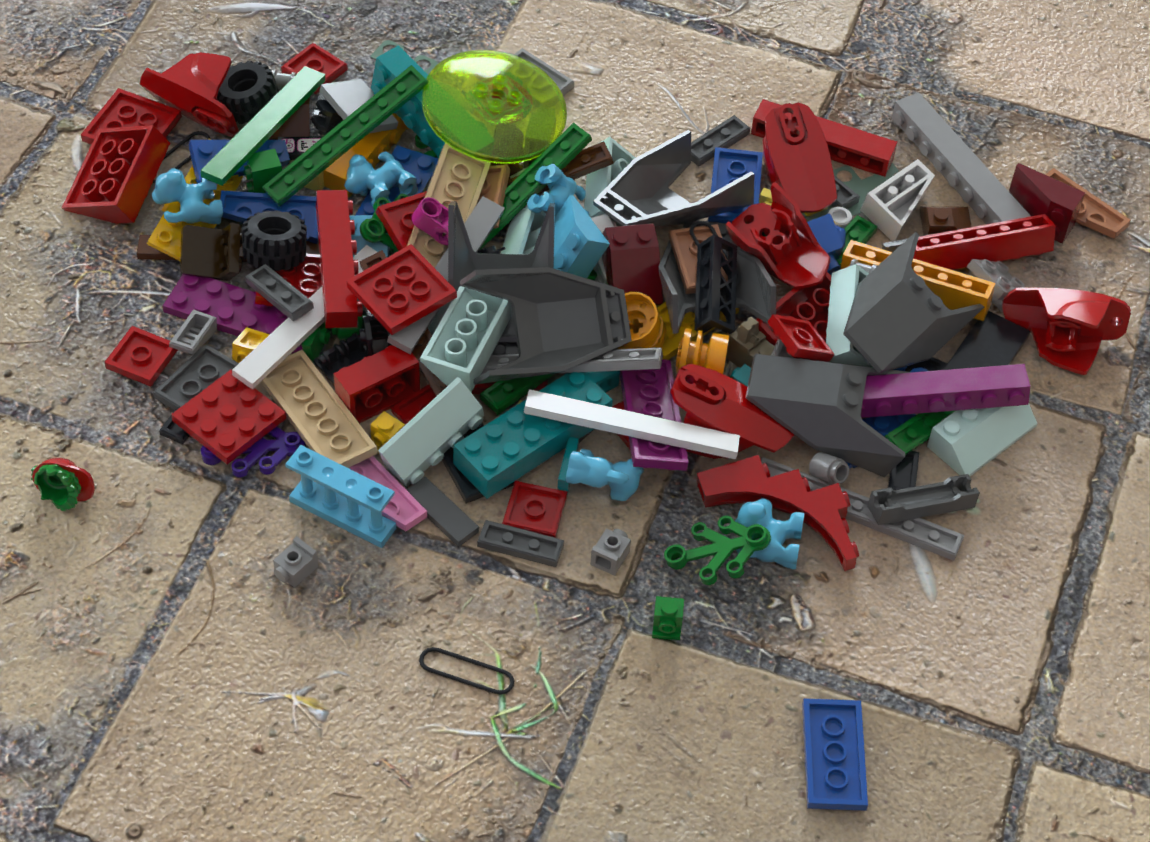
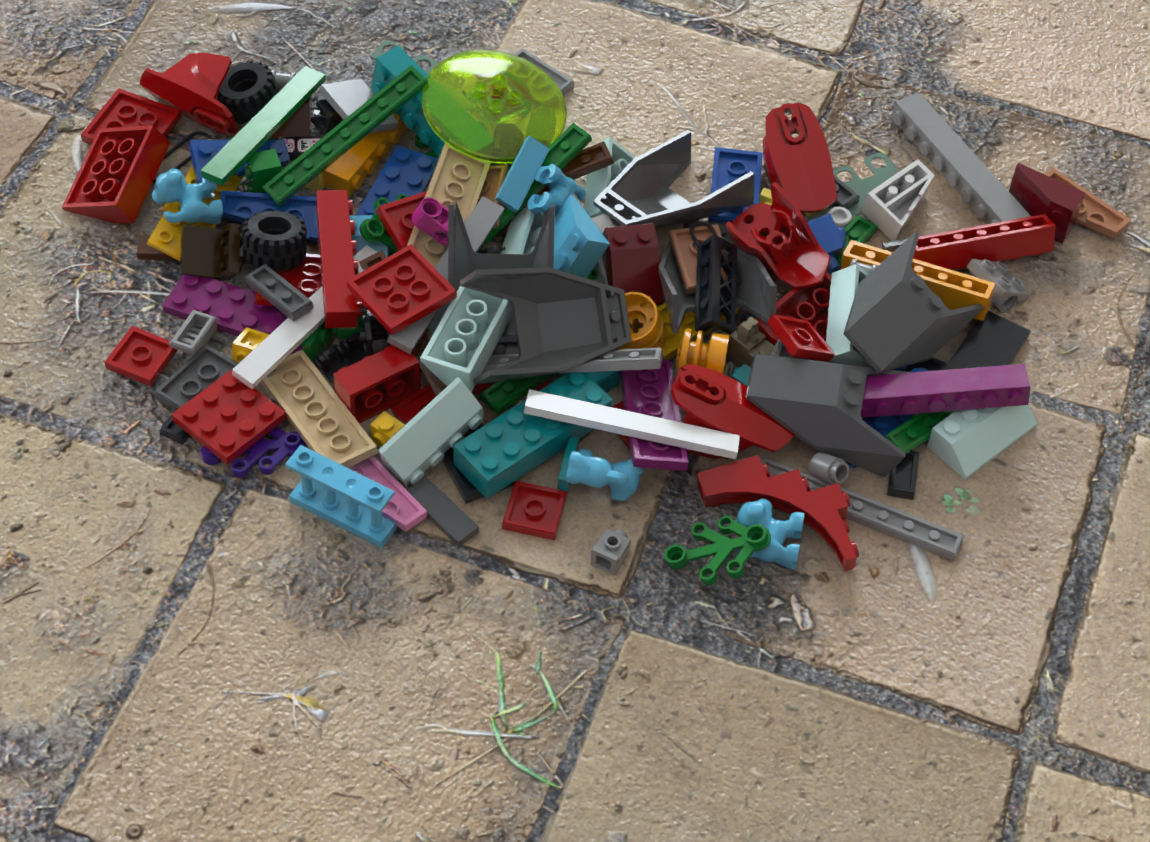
(62, 482): green hair -> none
(295, 563): light grey brick -> none
(316, 59): red tile -> none
(363, 178): medium azure animal -> none
(500, 692): black piece -> none
(520, 543): dark grey tile -> none
(522, 174): none -> medium azure tile
(667, 618): green brick -> none
(721, 136): dark grey tile -> none
(834, 754): blue plate -> none
(844, 142): red brick -> none
(922, 501): dark grey piece -> none
(944, 218): reddish brown slope -> none
(1067, 323): red piece -> none

